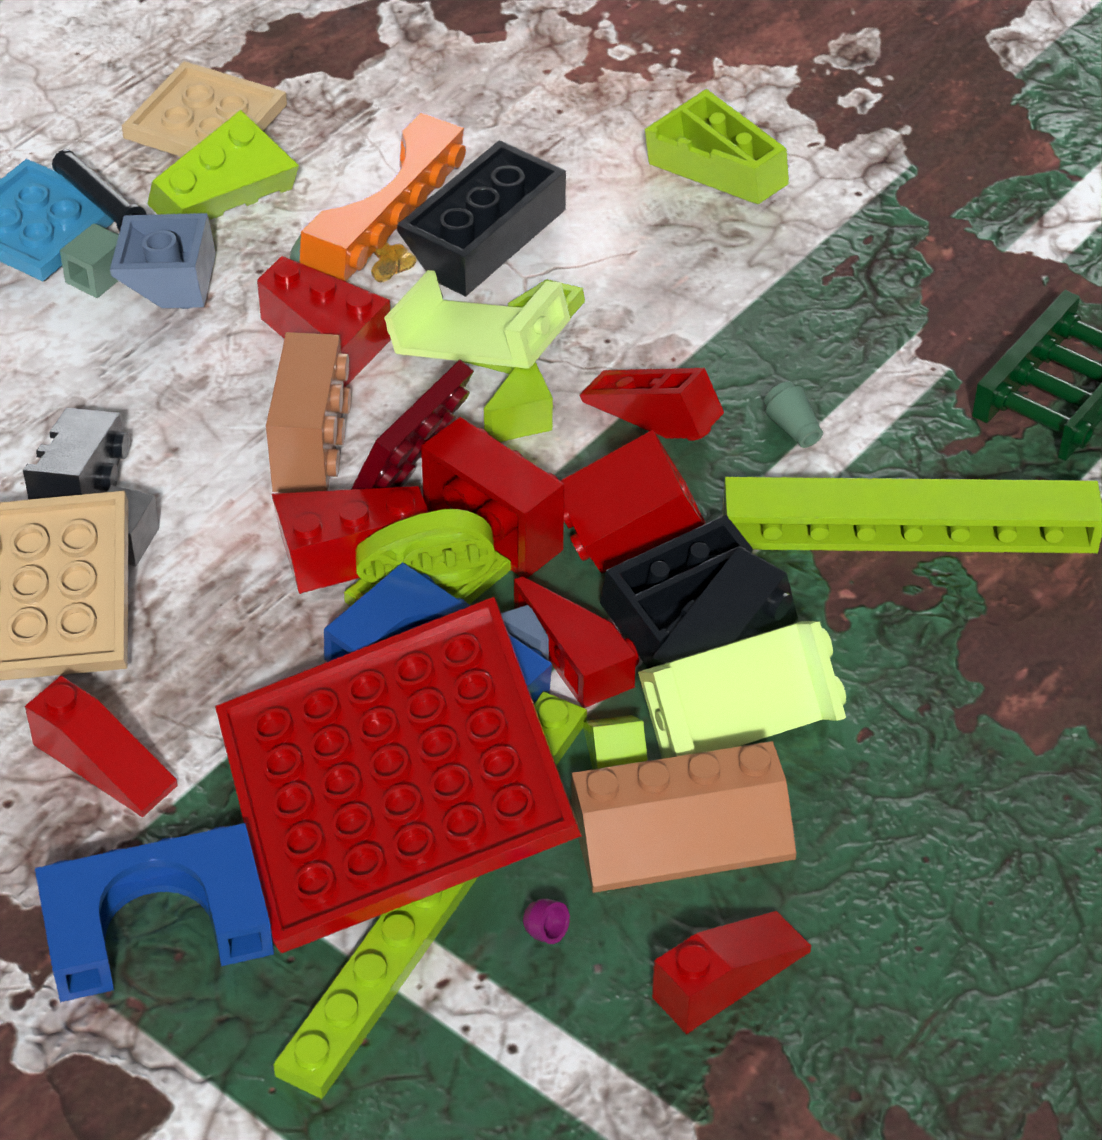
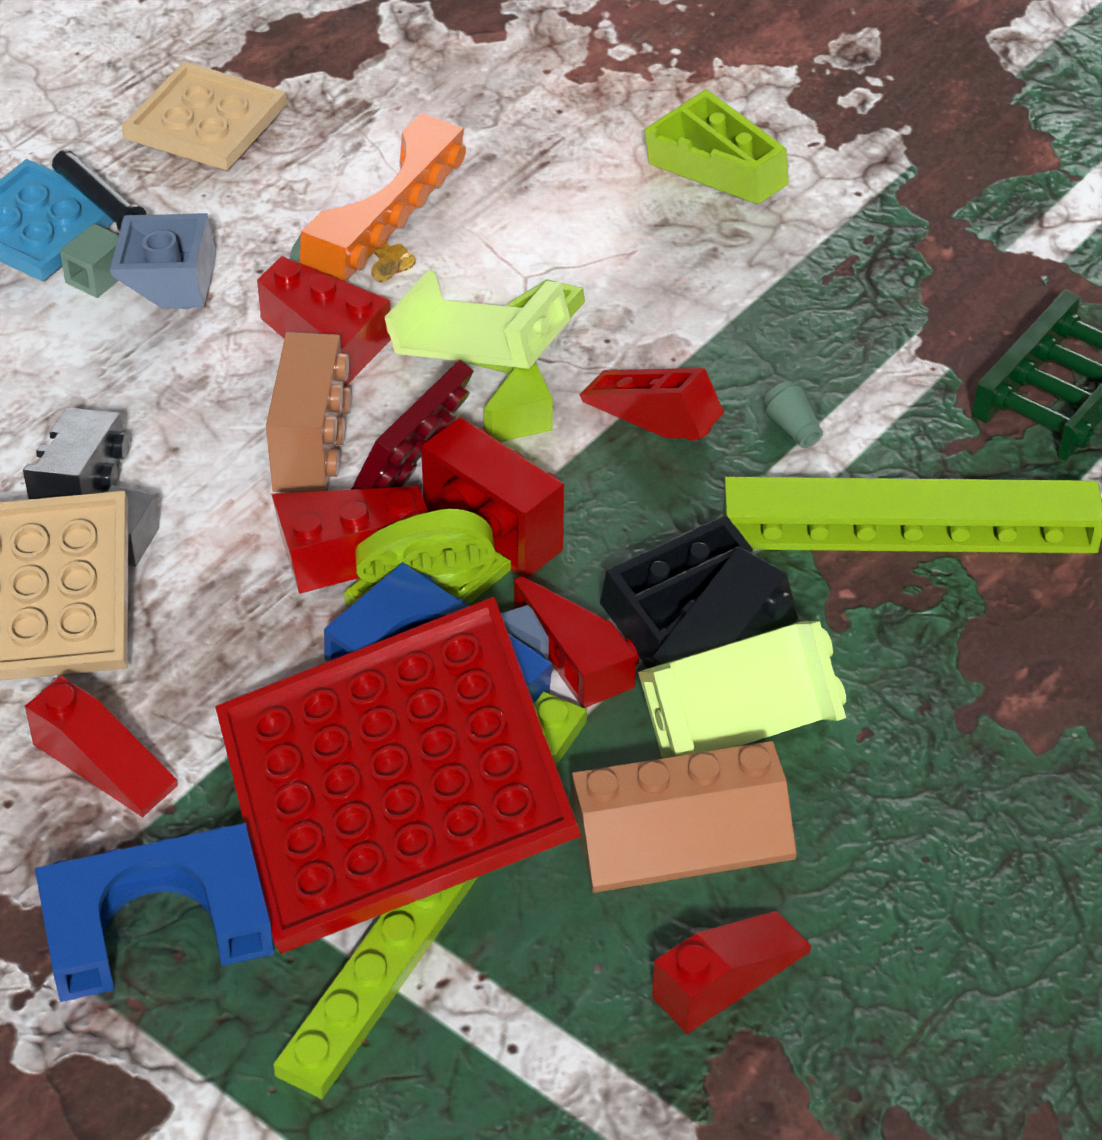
(224, 171): lime wedge -> none
(484, 216): black slope -> none
(546, 920): magenta hinge -> none
(615, 741): lime slope -> none
(628, 503): red slope -> none

